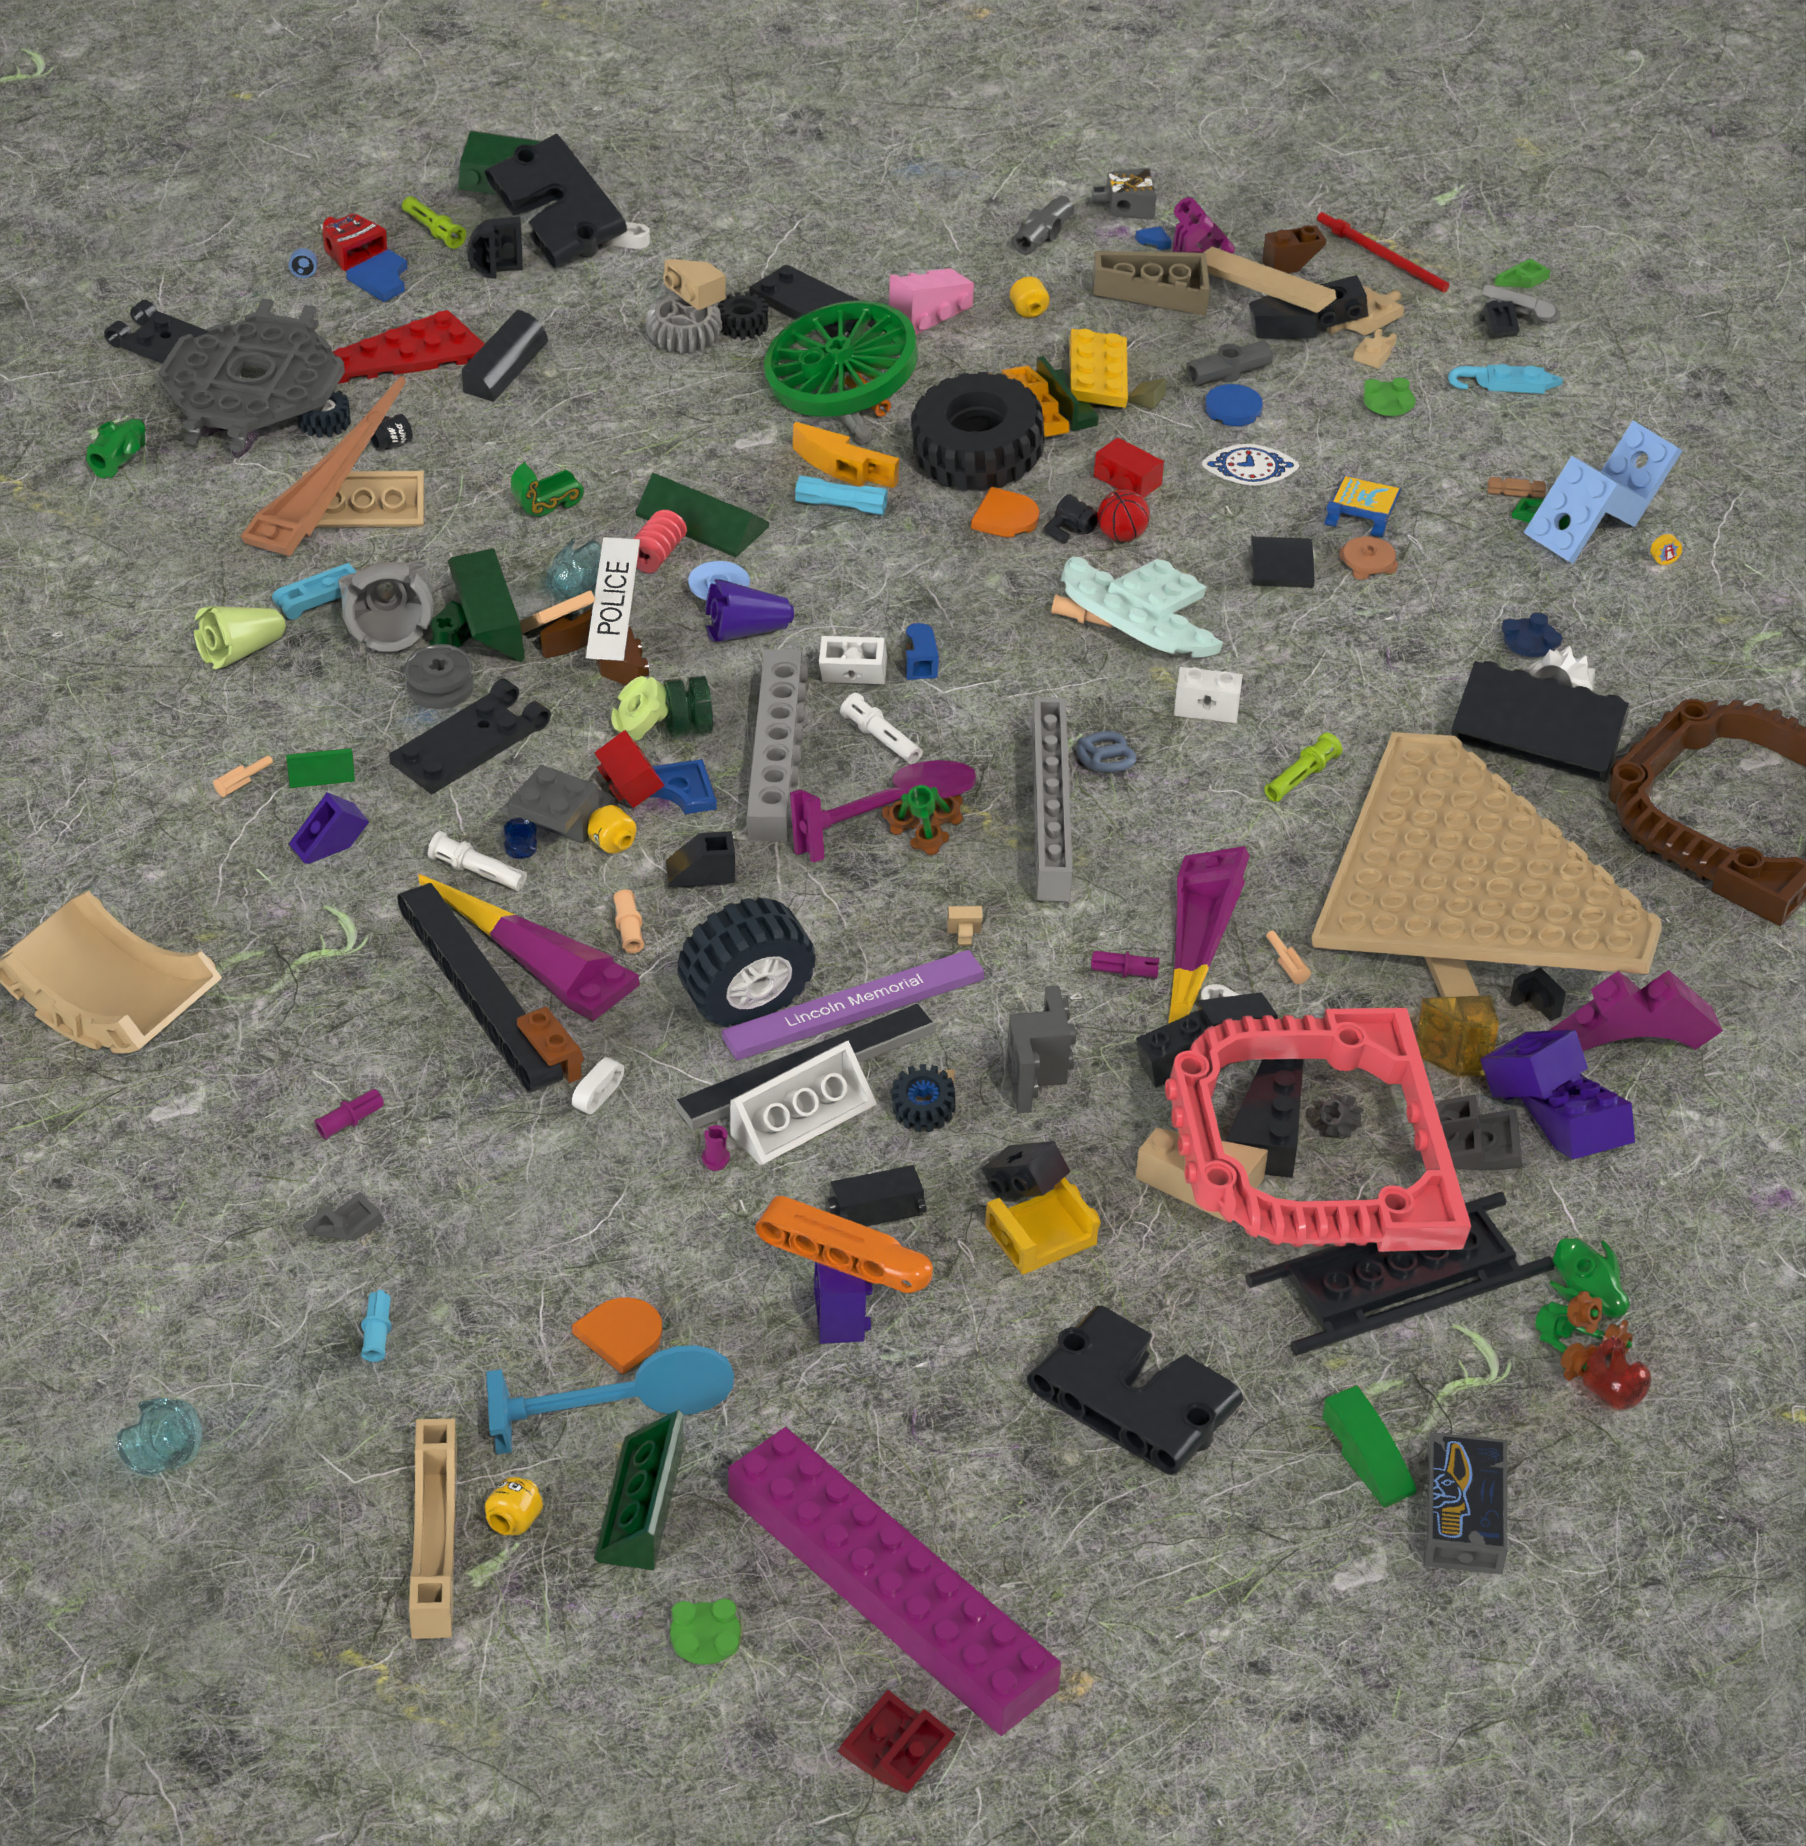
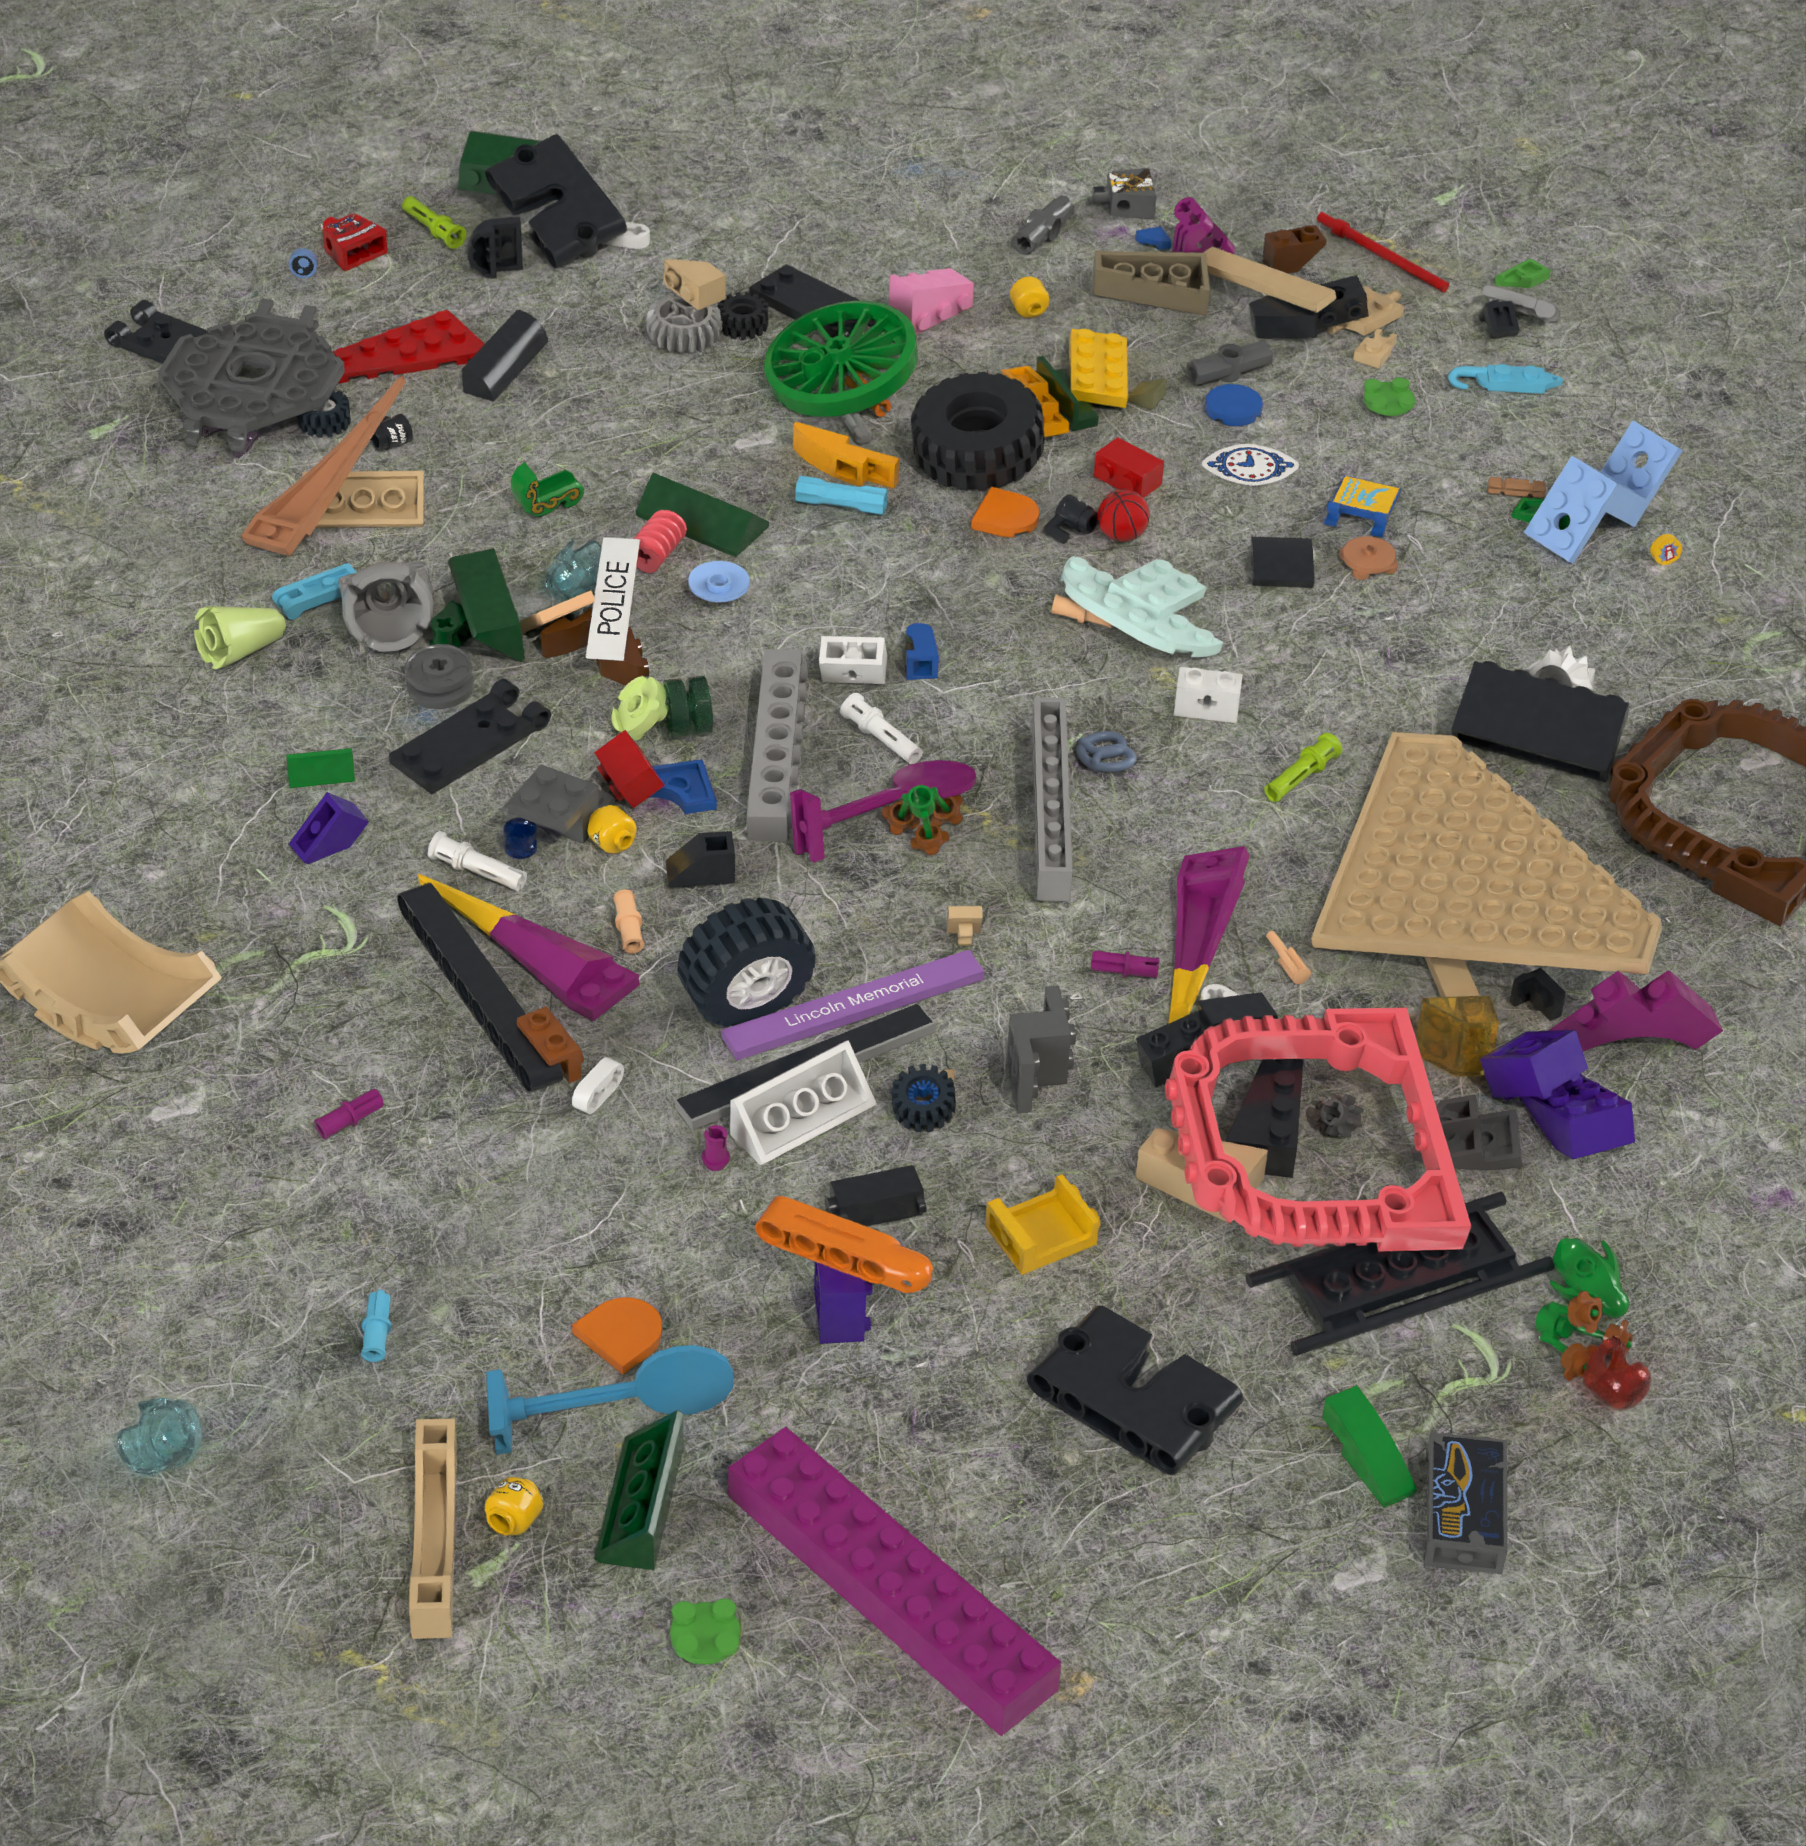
(115, 446): green animal -> none
(239, 776): light nougat axle -> none
(347, 1222): dark grey slope -> none
(380, 275): blue tile -> none
(744, 611): dark purple cone -> none
(896, 1742): dark red slope -> none
(1025, 1170): black brick -> none
(1531, 635): dark blue piece -> none

